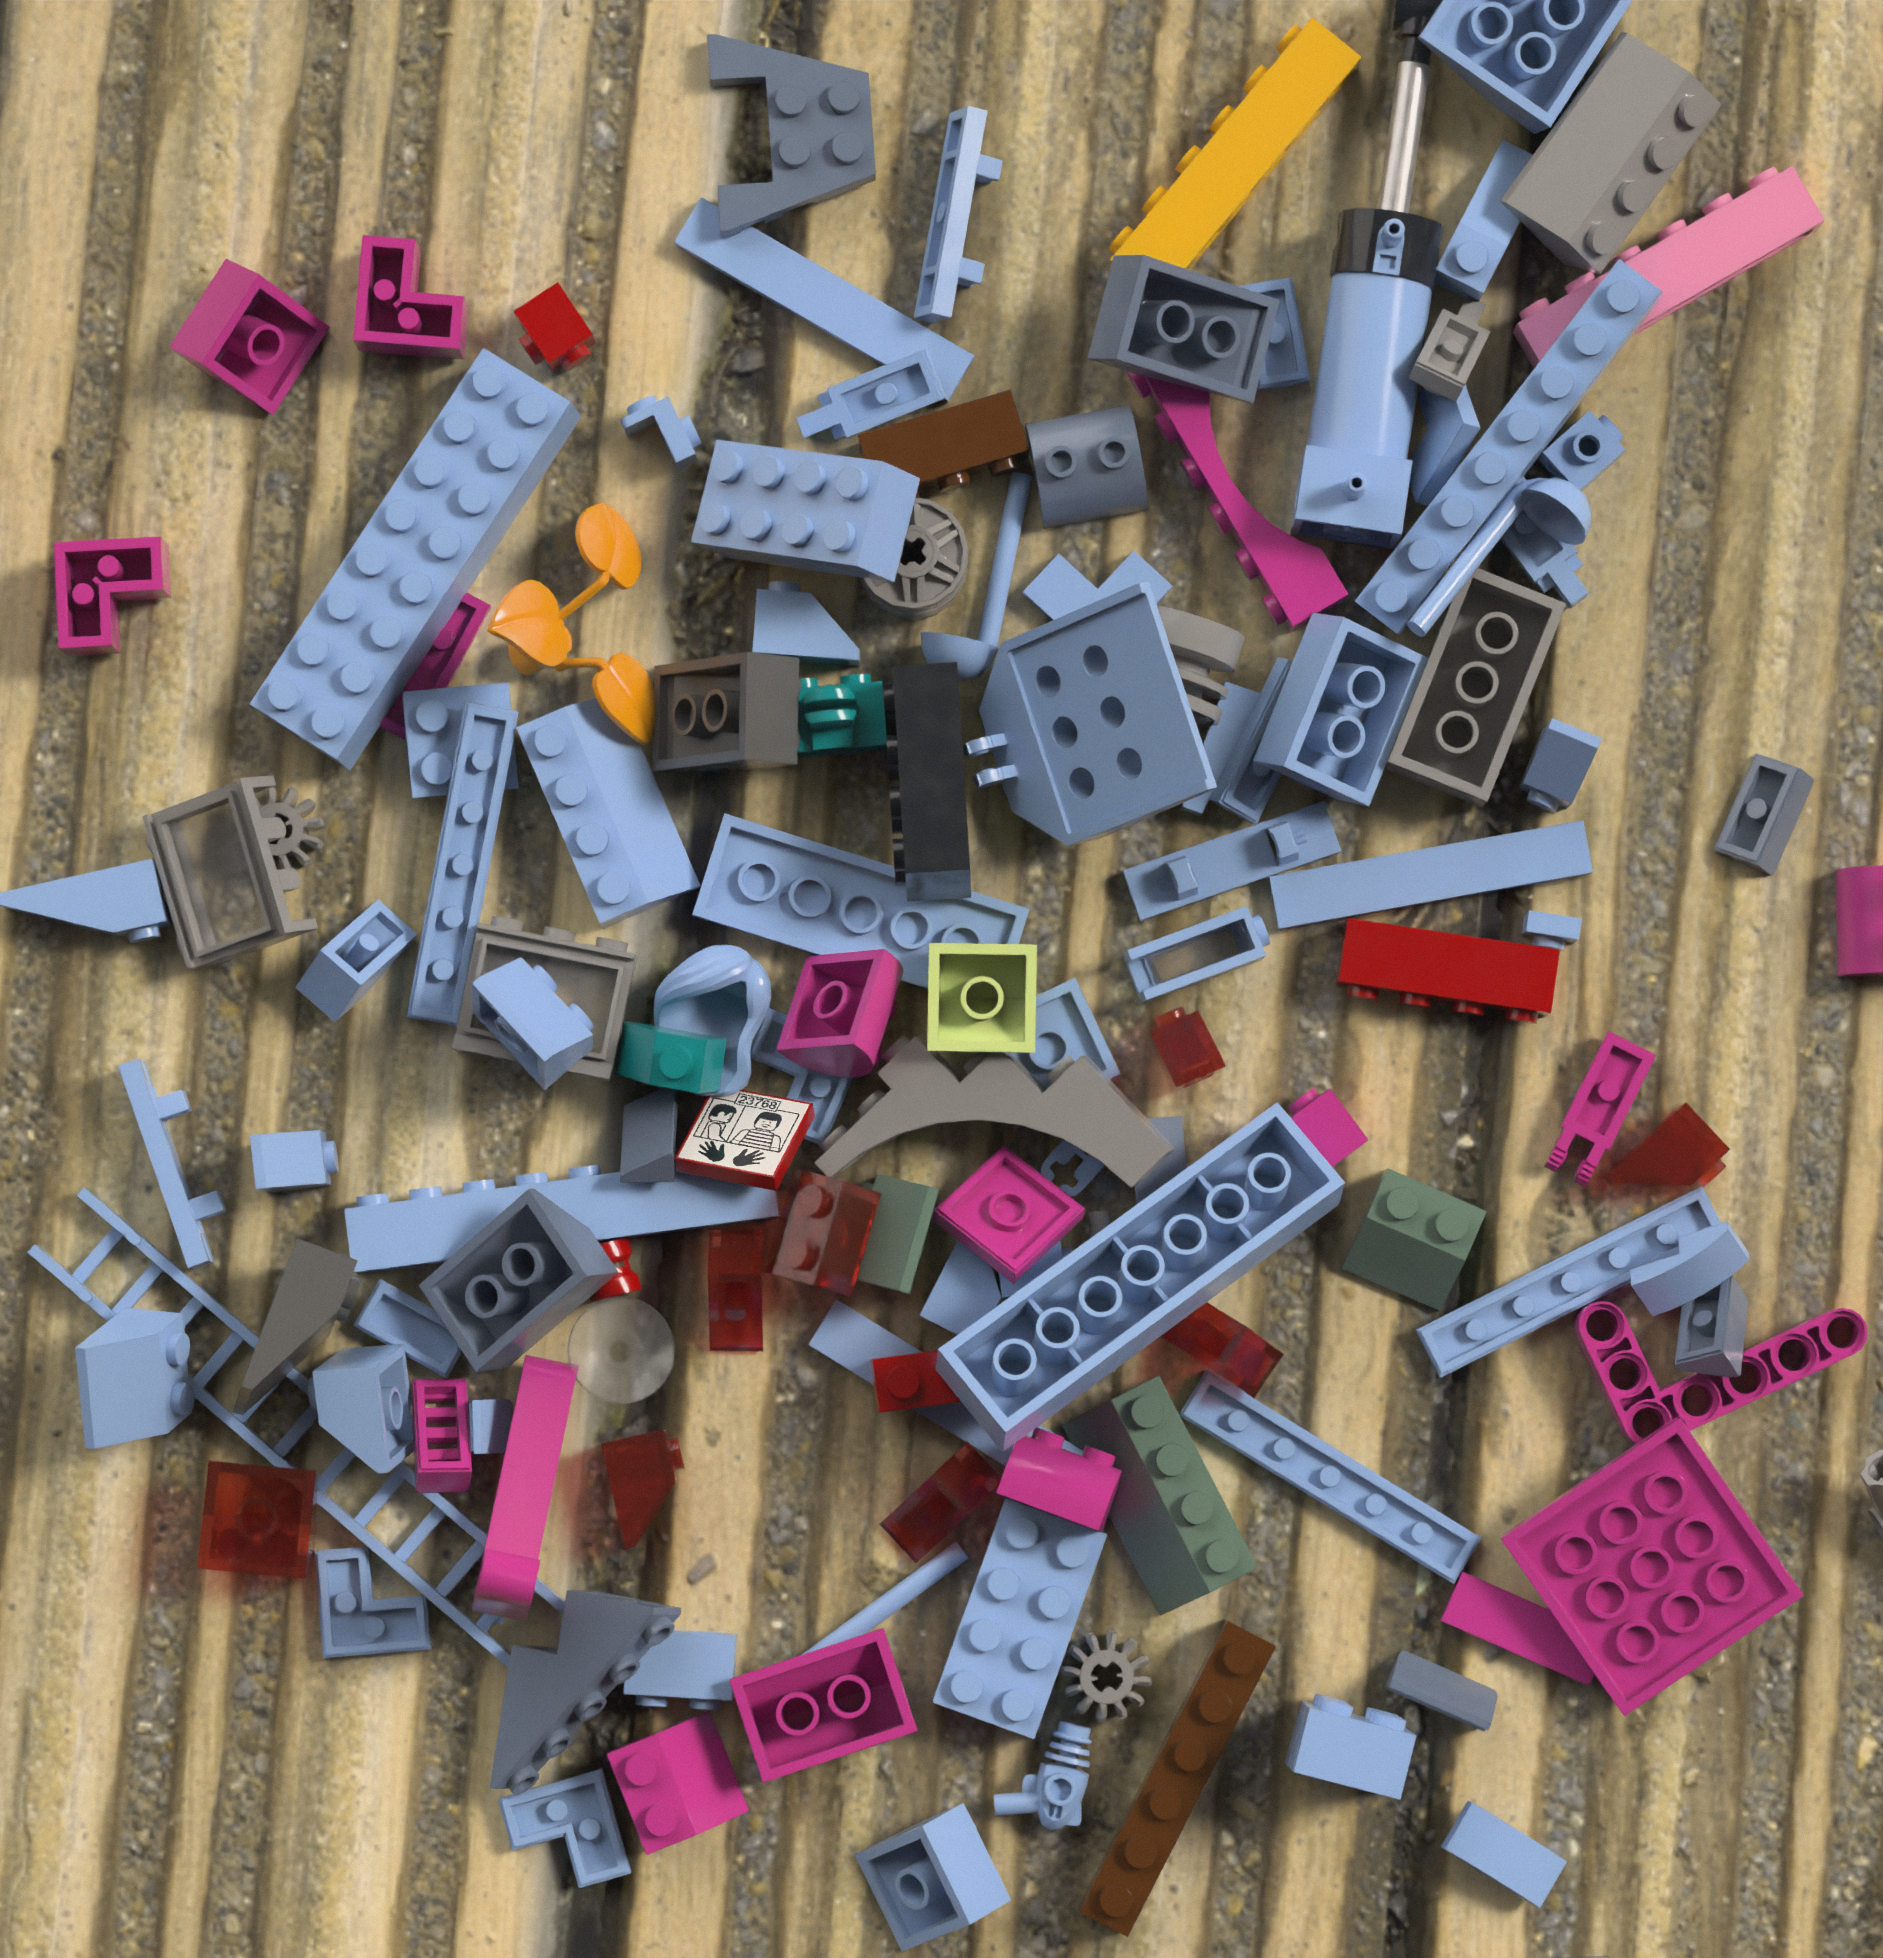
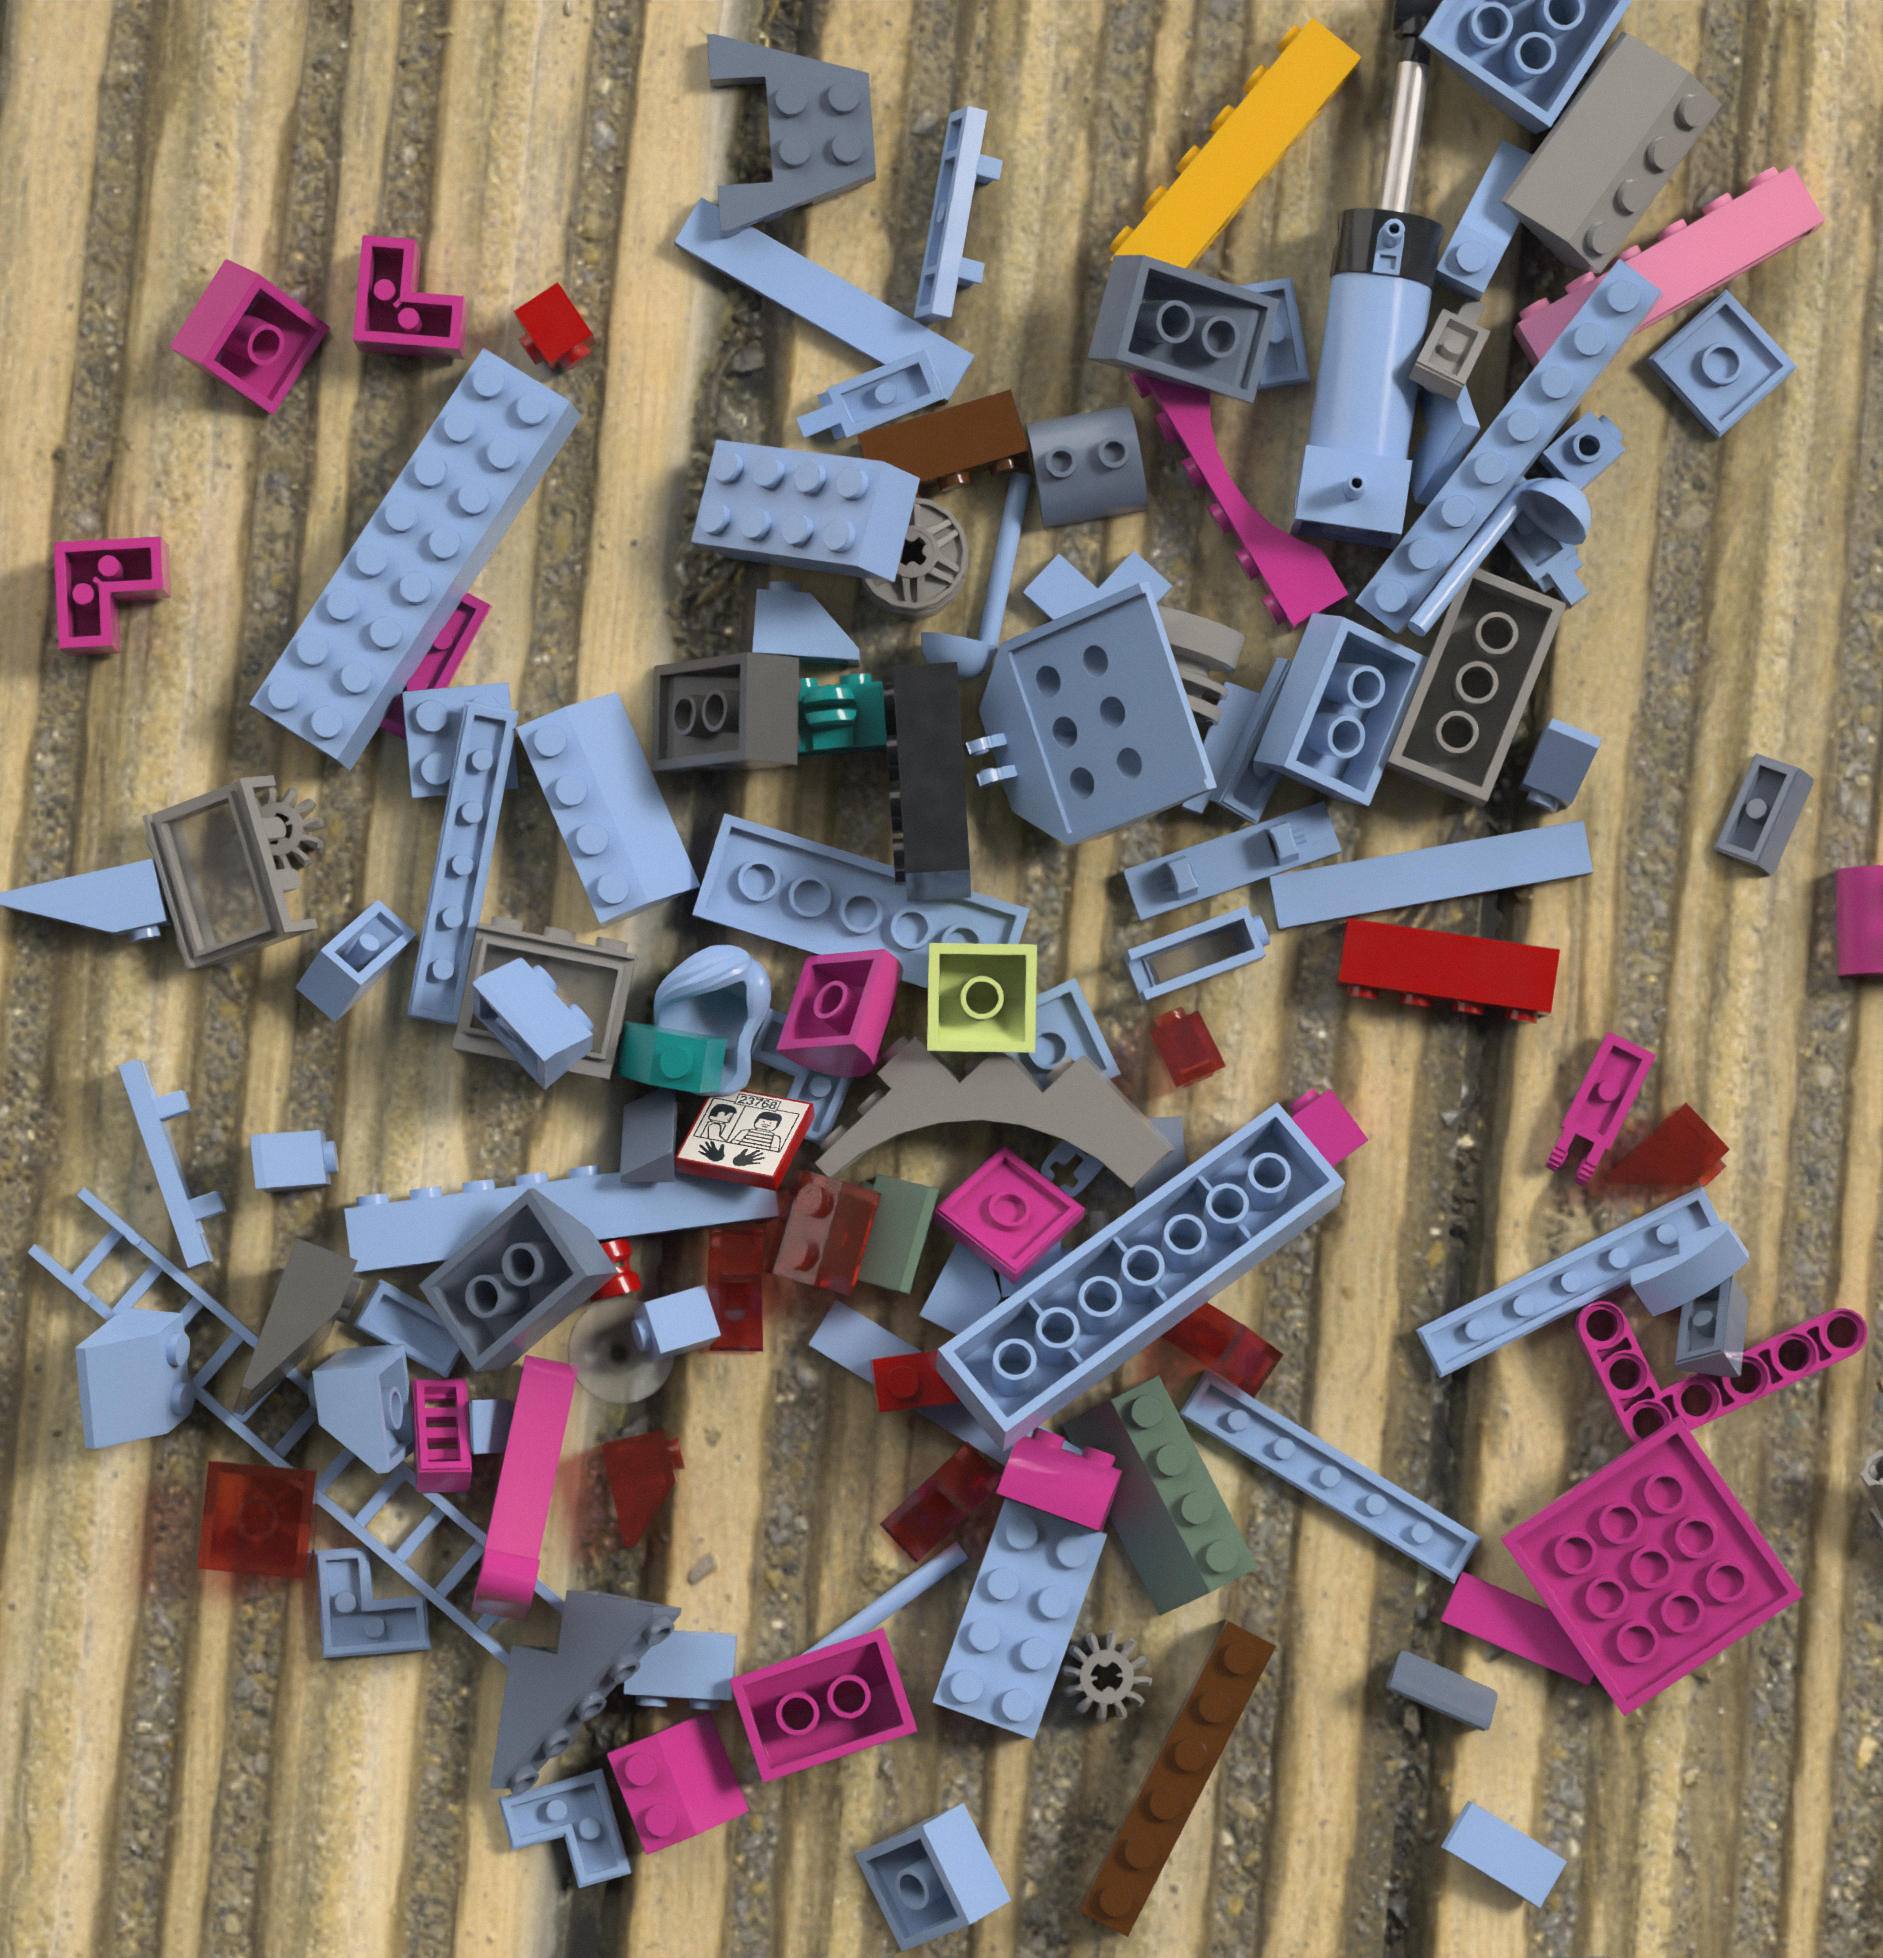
(539, 640): light orange plant -> none
(675, 1324): none -> light blue brick
(677, 433): light blue bracket -> none
(1058, 1786): light blue piece -> none
(1351, 1748): light blue brick -> none
(1413, 1239): sand green slope -> none
(1551, 929): light blue plate -> none
(1721, 364): none -> light blue tile

